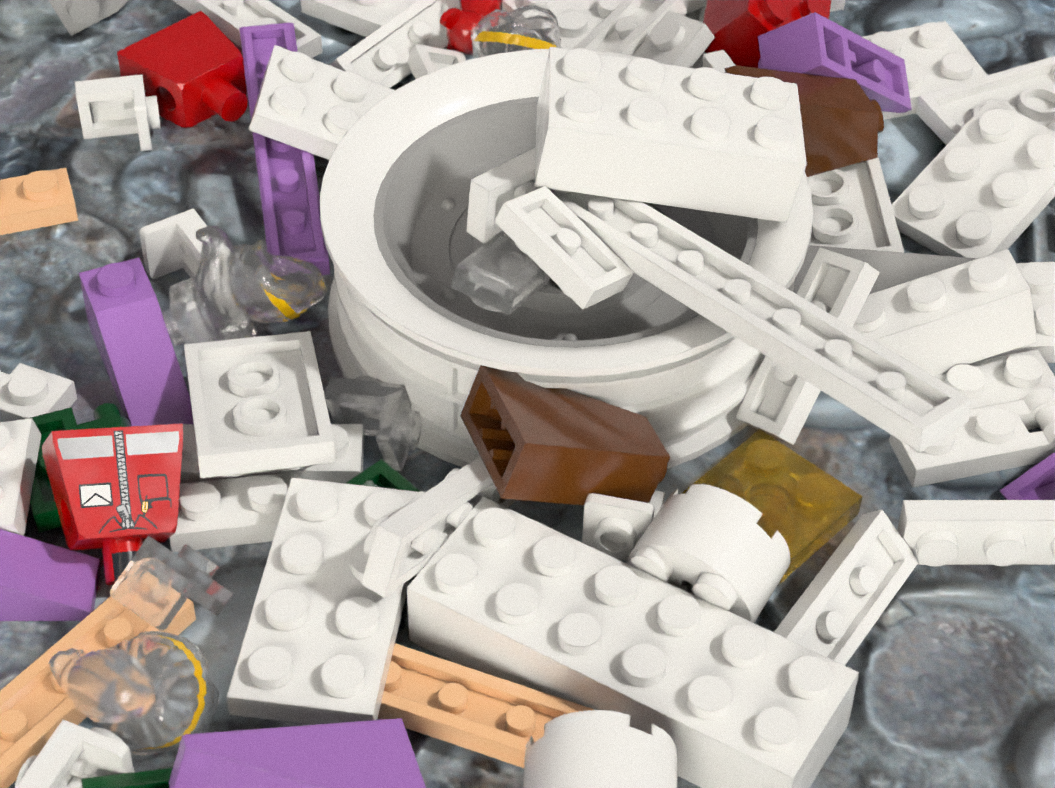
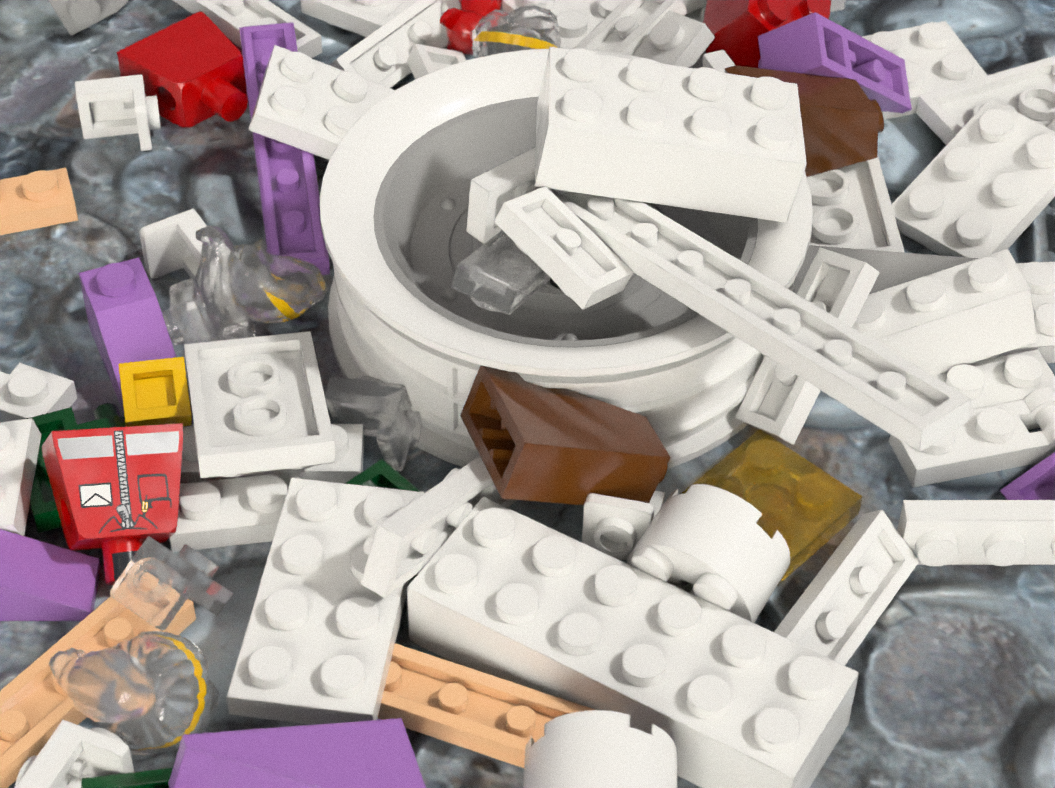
(155, 392): none -> yellow plate

